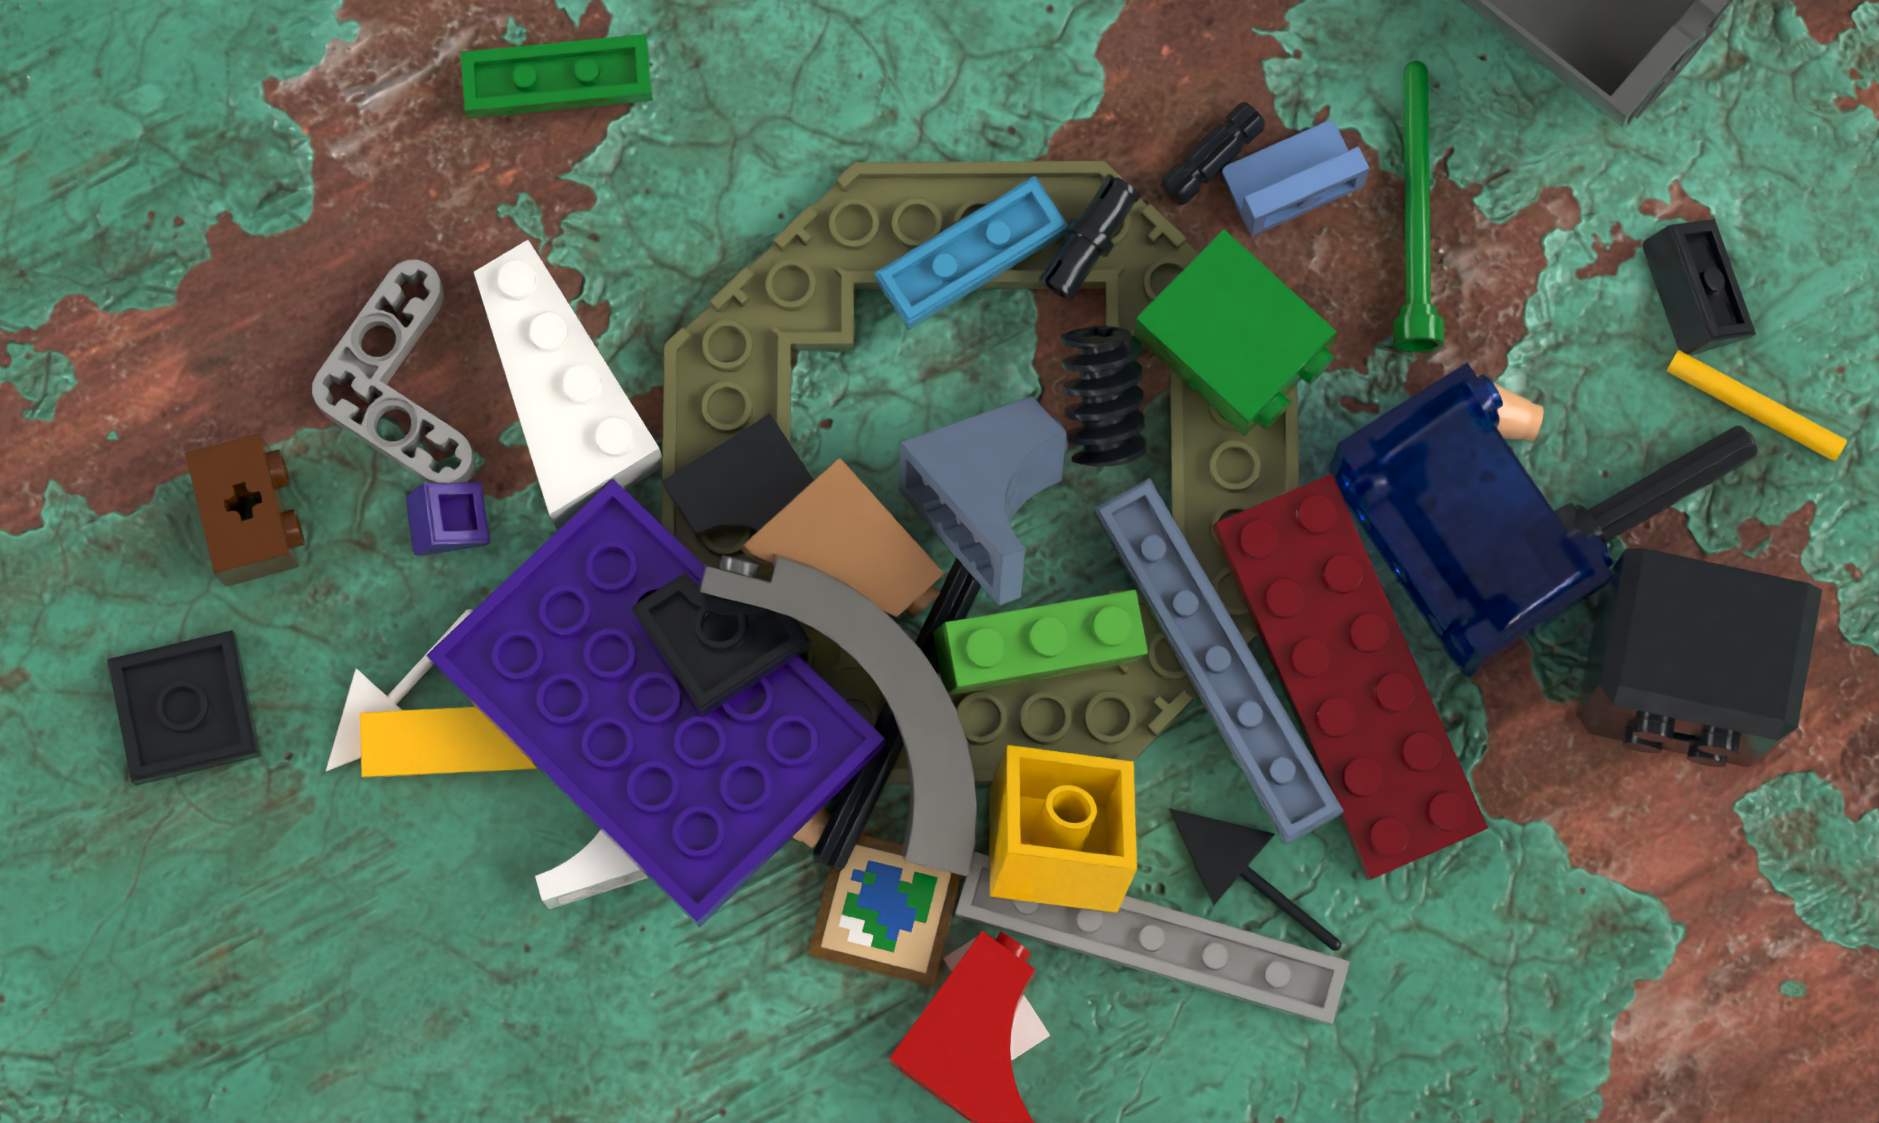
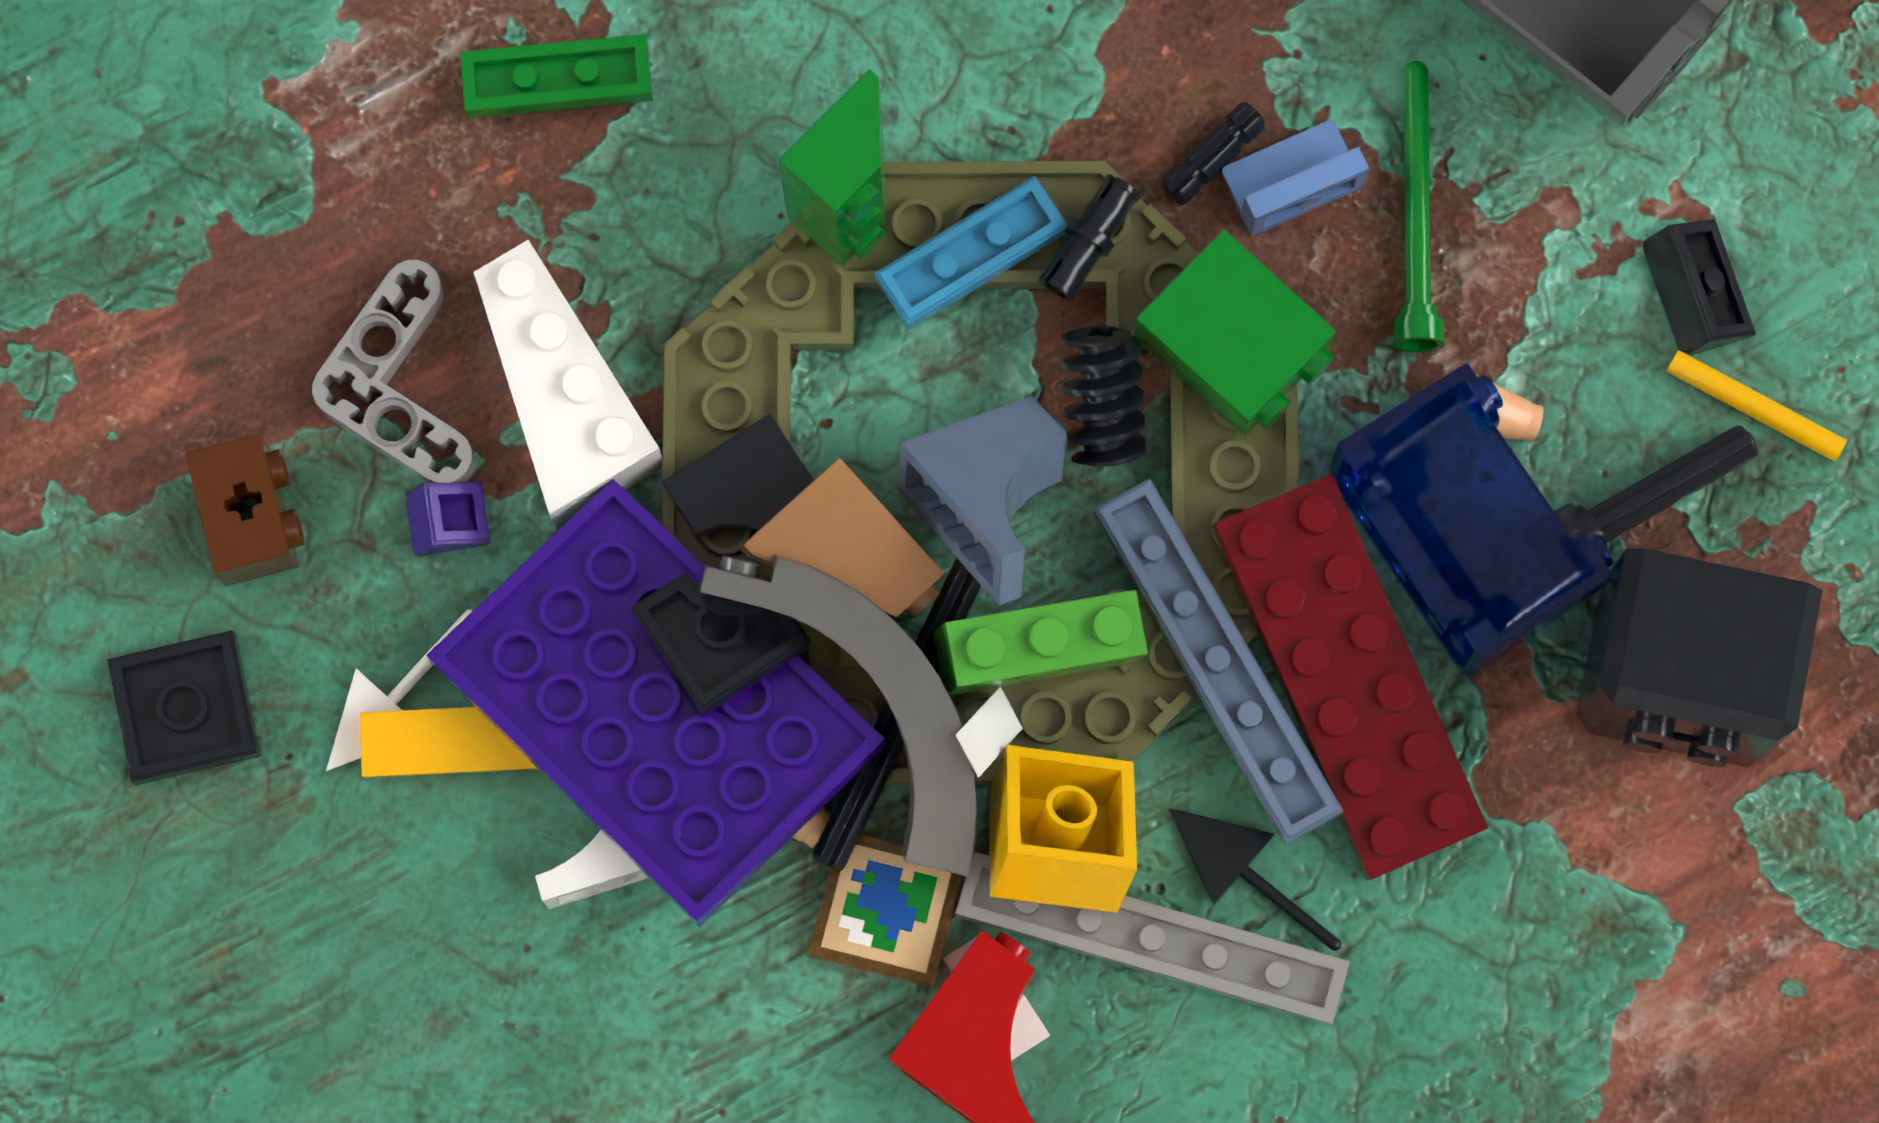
(837, 175): none -> green slope
(989, 731): none -> white sticker

